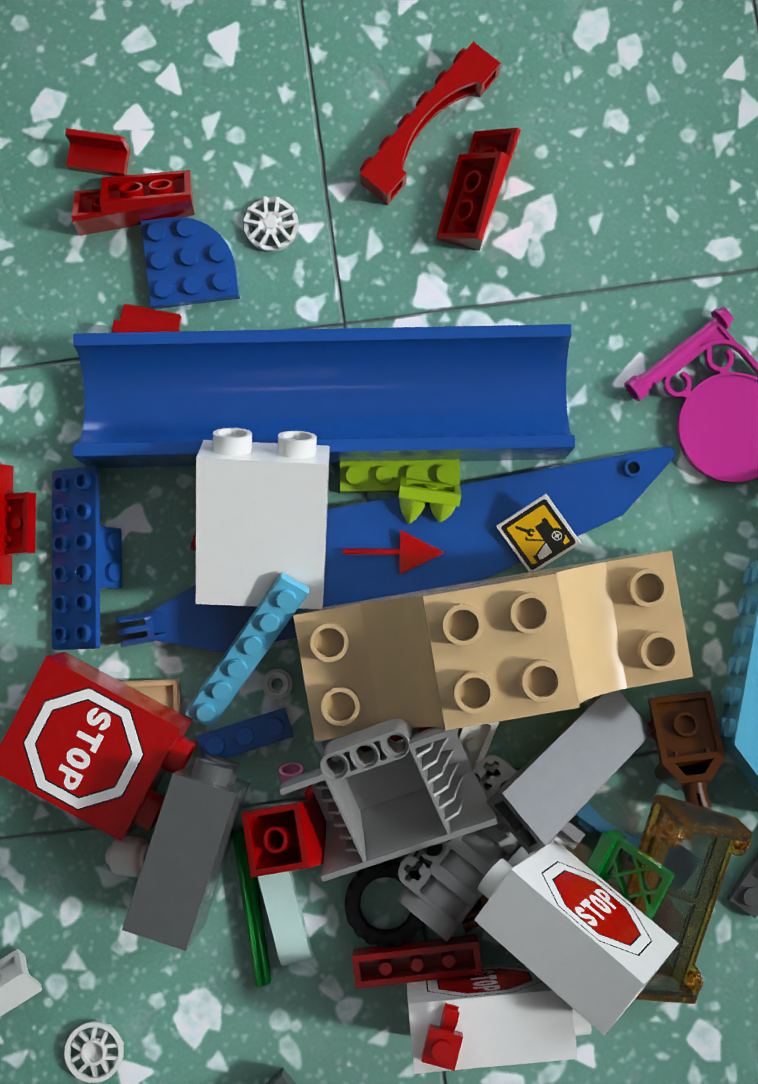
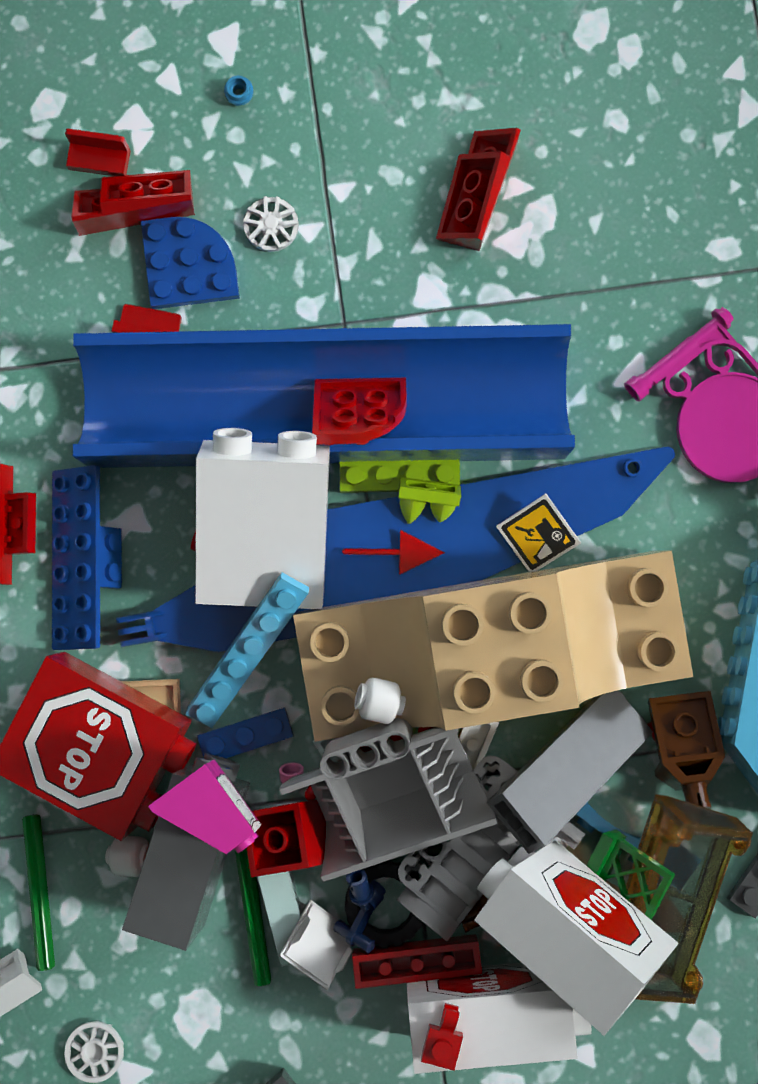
(38, 892): none -> green axle
(209, 810): none -> dark pink slope
(235, 83): none -> dark azure plate
(267, 684): white plate -> none
(316, 947): none -> white piece
(357, 409): none -> red plate
(368, 898): none -> dark blue pin
(379, 700): none -> white head
(469, 75): red arch -> none

